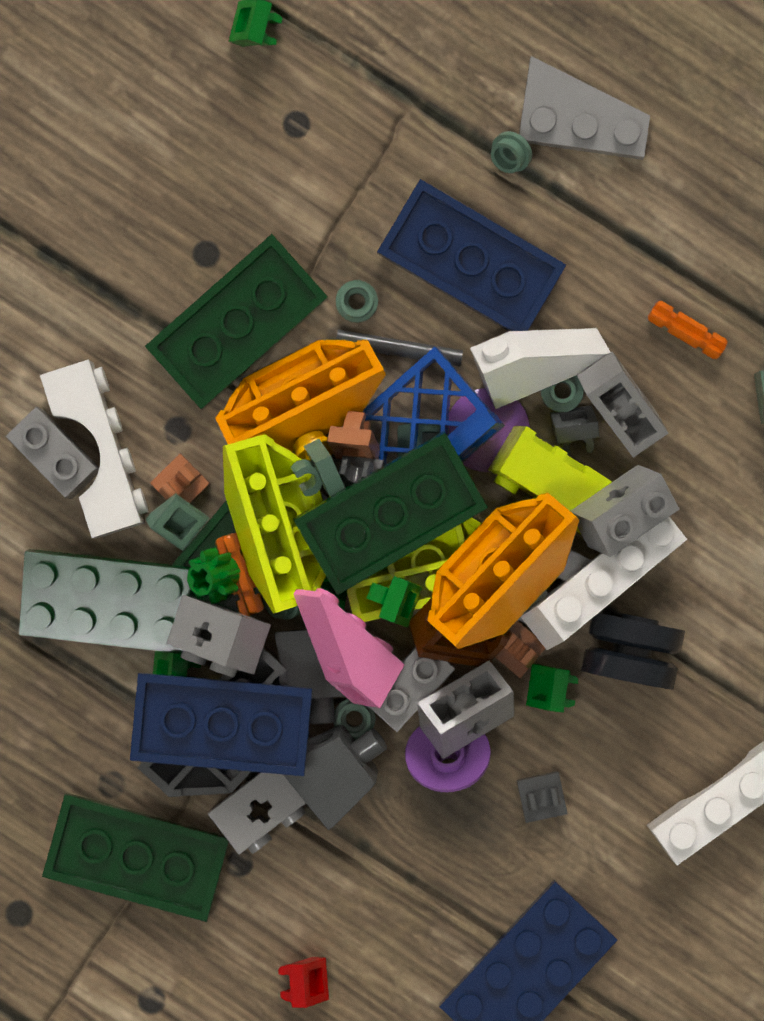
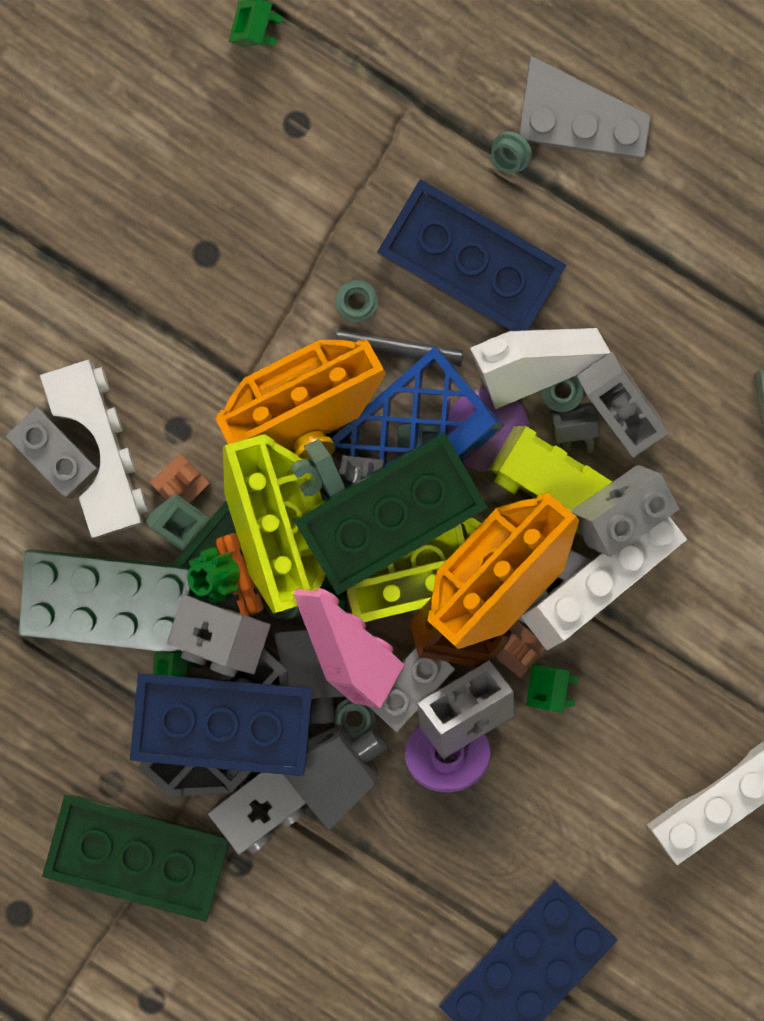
(236, 322): dark green plate -> none
(307, 982): red tile -> none
(353, 438): nougat tile -> none
(397, 600): green tile -> none
(542, 797): dark grey tile -> none
(632, 650): black wheel -> none
(687, 330): orange axle -> none

